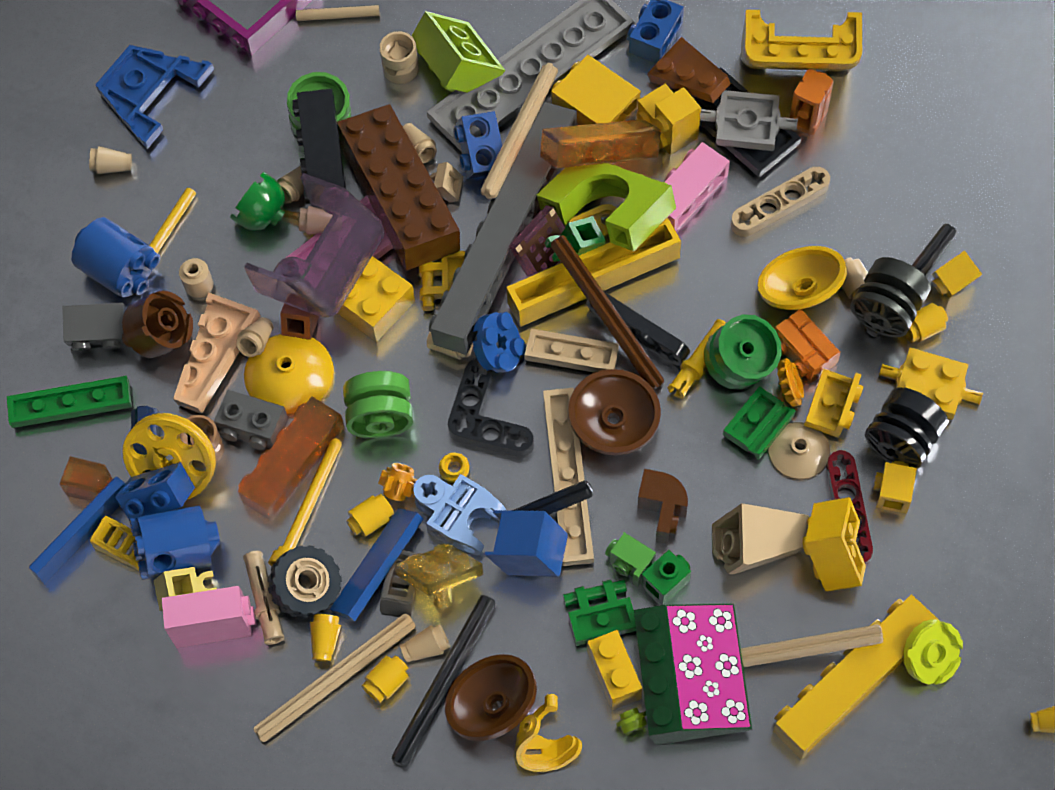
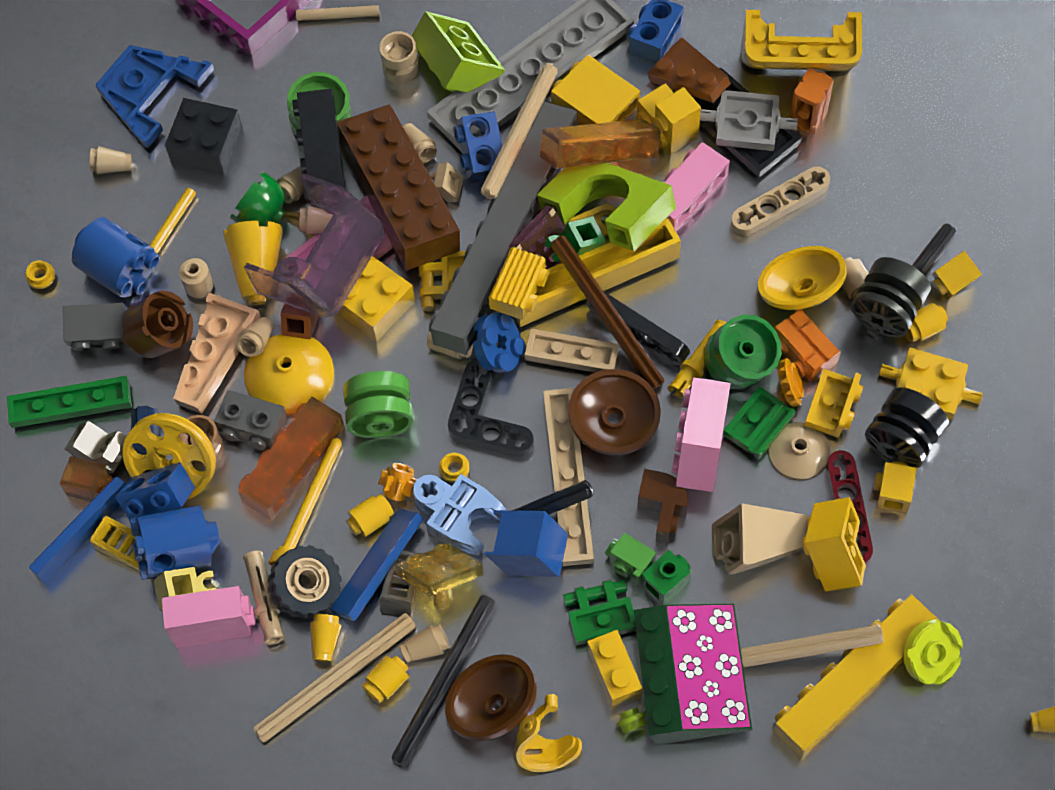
(36, 268): none -> yellow plate
(97, 445): none -> dark tan brick
(203, 136): none -> black brick
(253, 245): none -> yellow cone
(518, 284): none -> yellow brick
(702, 434): none -> bright pink brick

